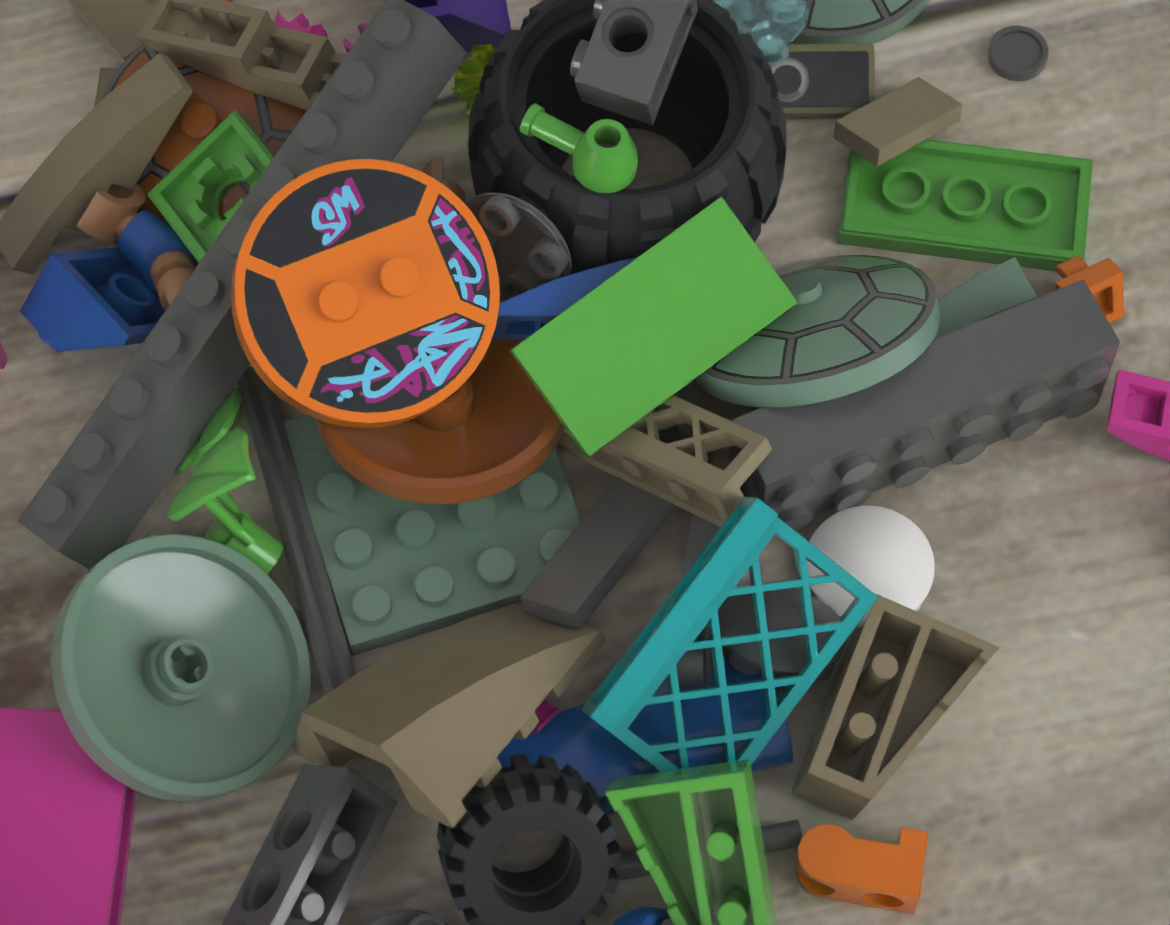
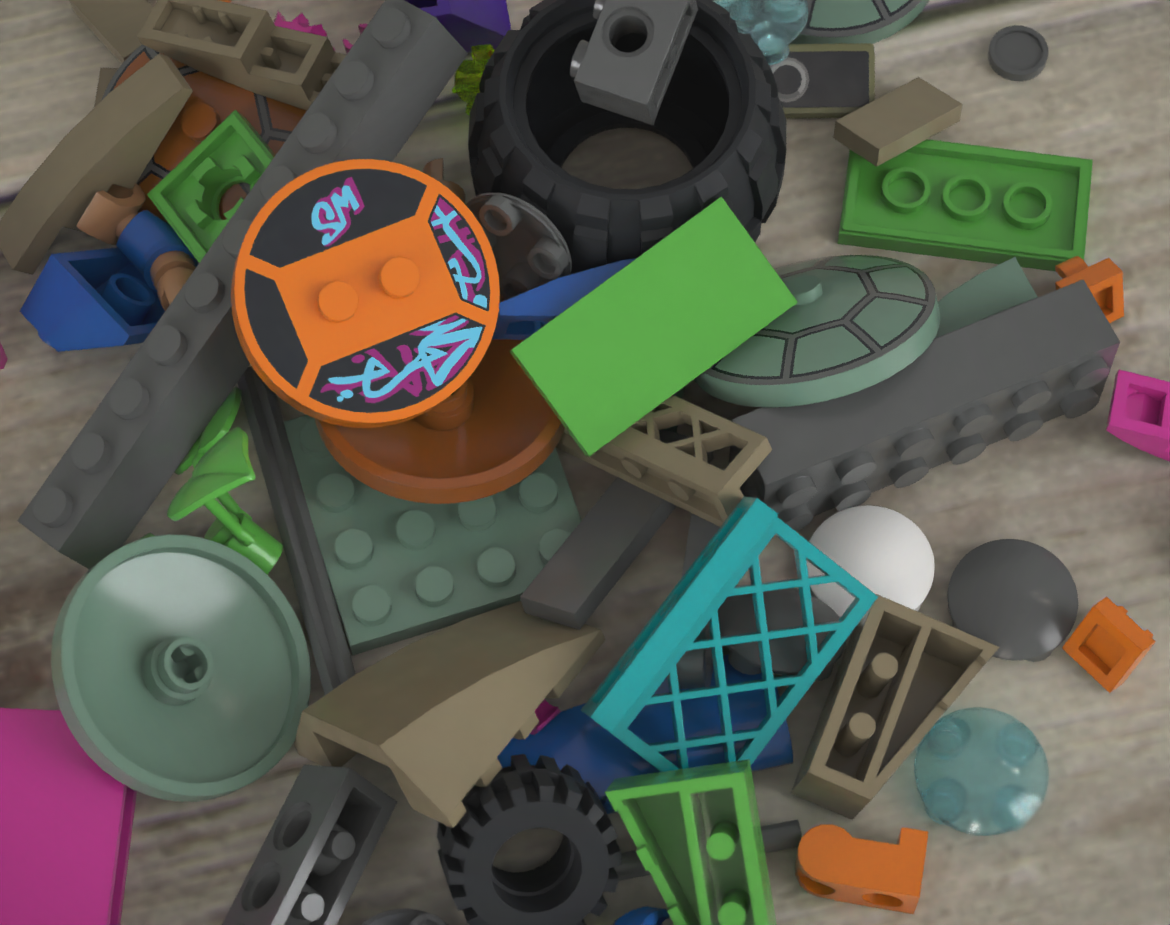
(593, 166): bright green bar -> none
(981, 772): none -> clear light blue dish
(1013, 598): none -> dark grey dish
(1108, 644): none -> orange tile

